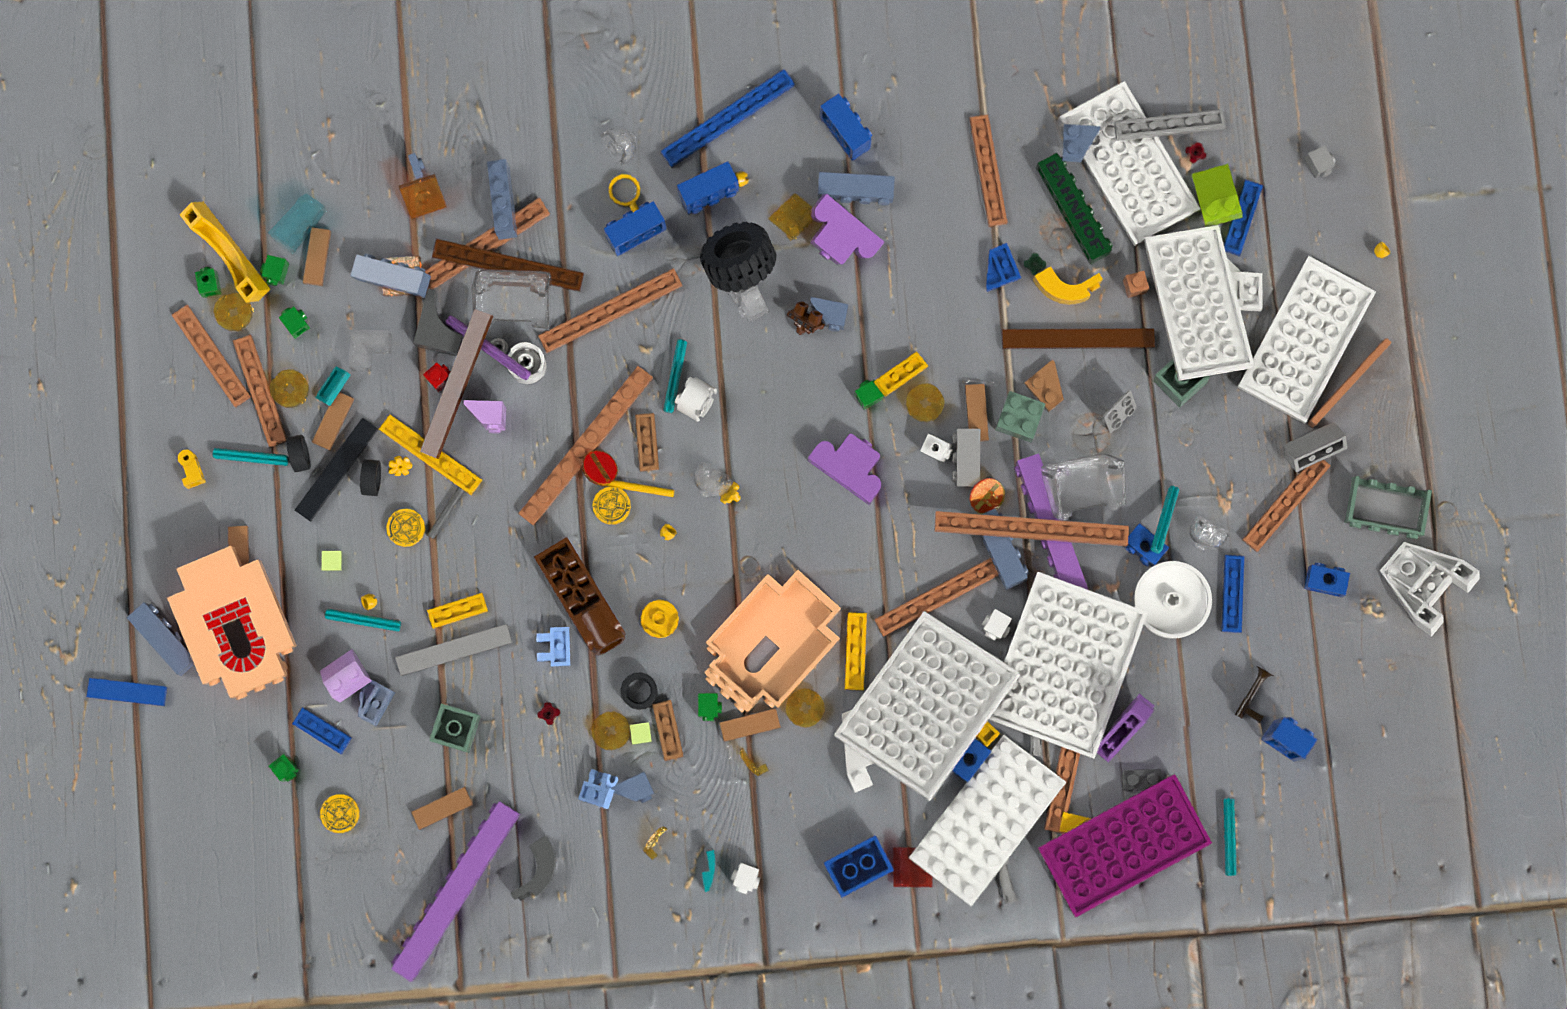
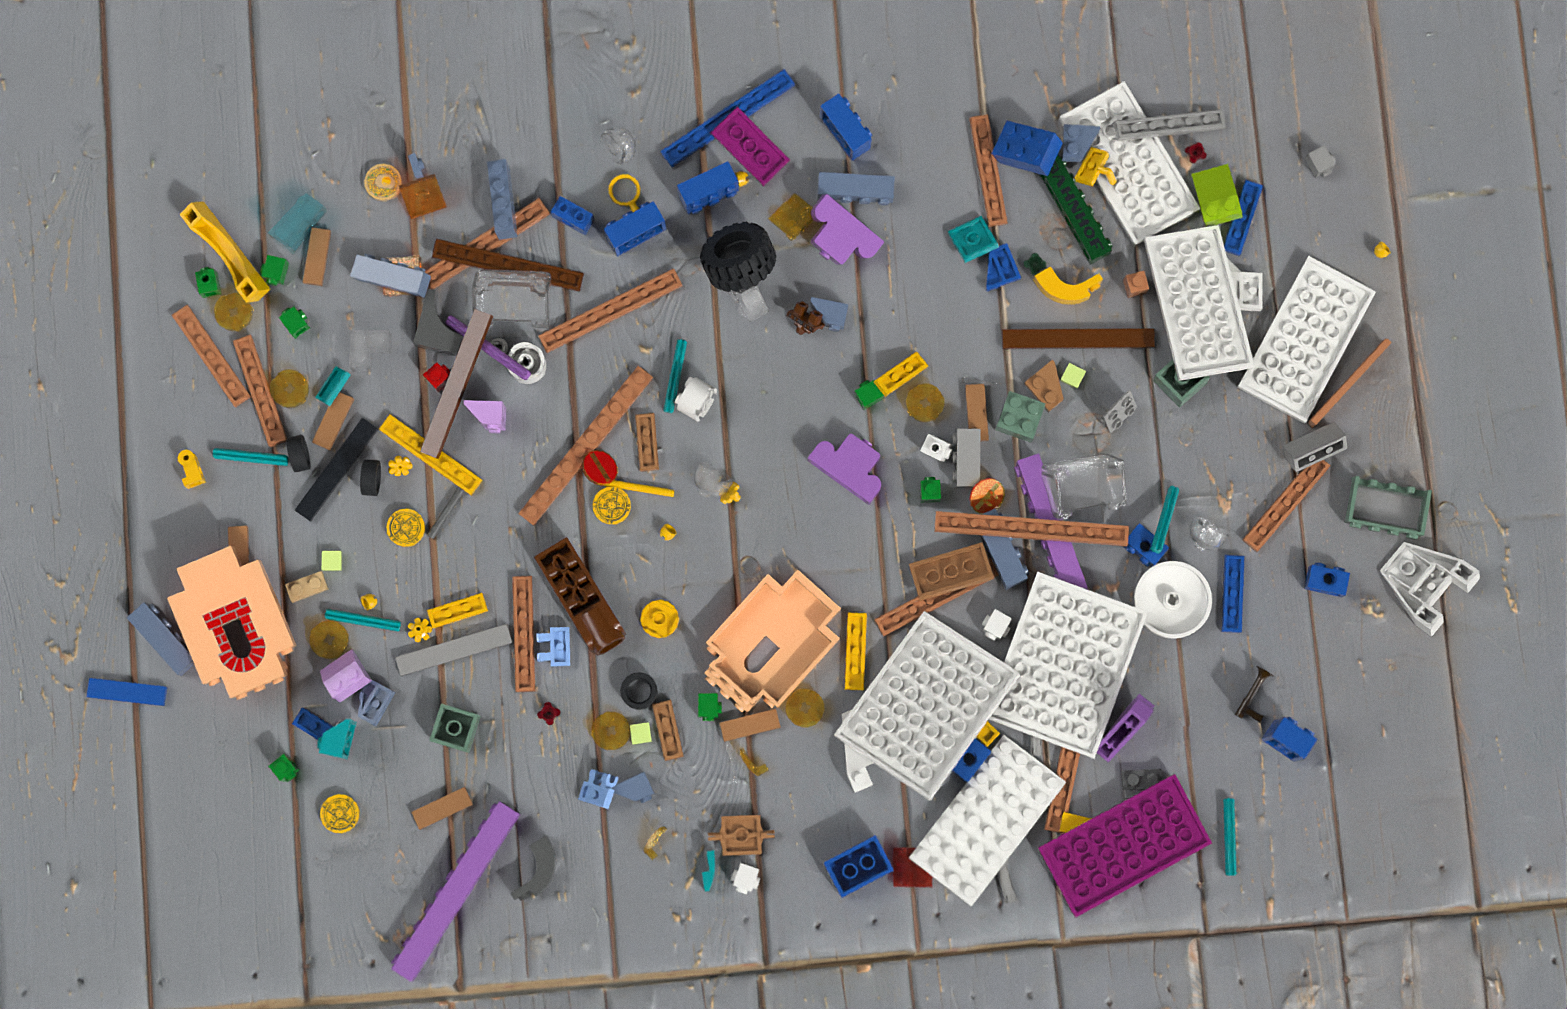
(306, 586): none -> tan plate
(319, 634): none -> clear yellow plate
(338, 739): none -> teal slope
(383, 182): none -> tile
(422, 633): none -> yellow plant
(523, 634): none -> nougat tile
(572, 215): none -> blue brick
(741, 835): none -> medium nougat plate
(750, 146): none -> magenta tile
(930, 490): none -> green brick
(951, 571): none -> medium nougat plate
(973, 239): none -> teal tile
(1027, 148): none -> blue brick
(1073, 375): none -> yellowish green tile
(1093, 166): none -> yellow plate

